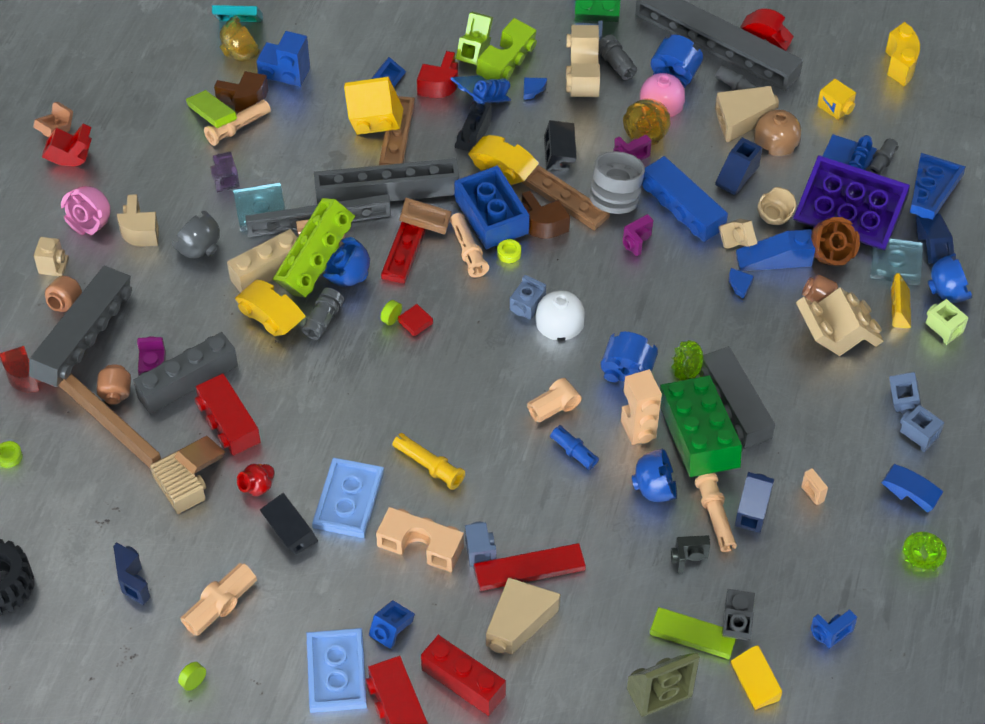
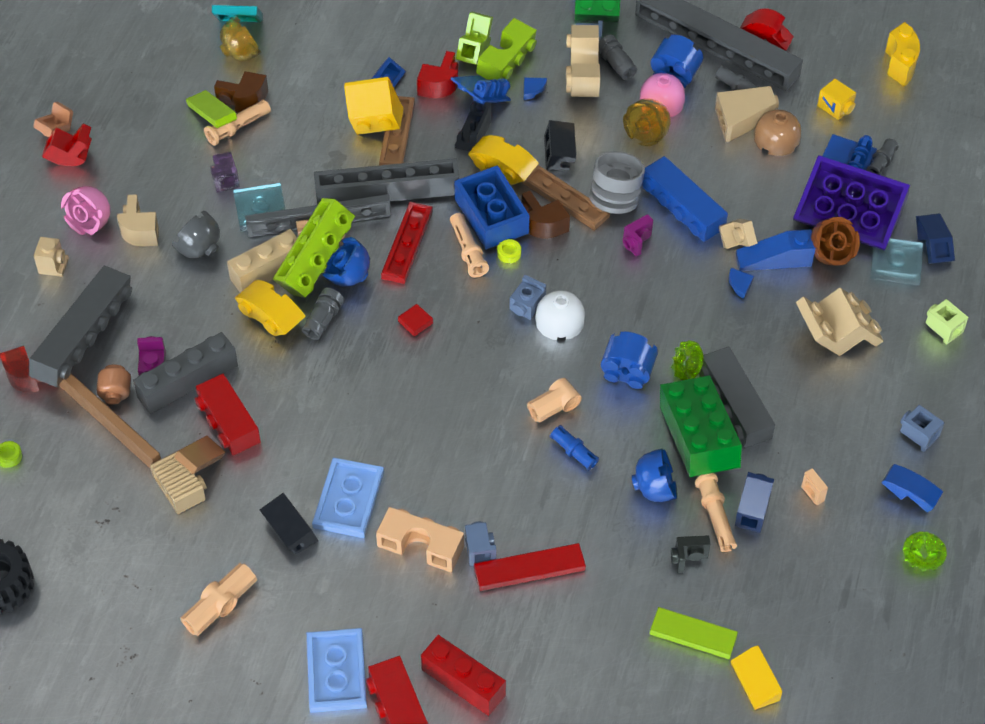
(62, 293): nougat head -> none
(128, 567): dark blue slope -> none
(191, 676): lime tile -> none
(256, 479): red animal -> none
(286, 61): blue brick -> none
(389, 623): blue bracket -> none
(391, 312): lime tile -> none
(425, 216): medium nougat tile -> none
(437, 466): yellow pin -> none
(520, 615): tan slope -> none
(638, 147): magenta bracket -> none
(642, 413): light nougat arch -> none
(664, 683): olive slope -> none
(738, 614): dark grey slope -> none
(739, 166): dark blue slope -> none
(777, 206): tan hair -> none
(818, 288): nougat head -> none
(835, 630): blue bracket -> none
(900, 303): yellow slope -> none
(903, 386): sand blue brick -> none
(934, 184): blue wing -> none
(949, 280): blue cylinder -> none

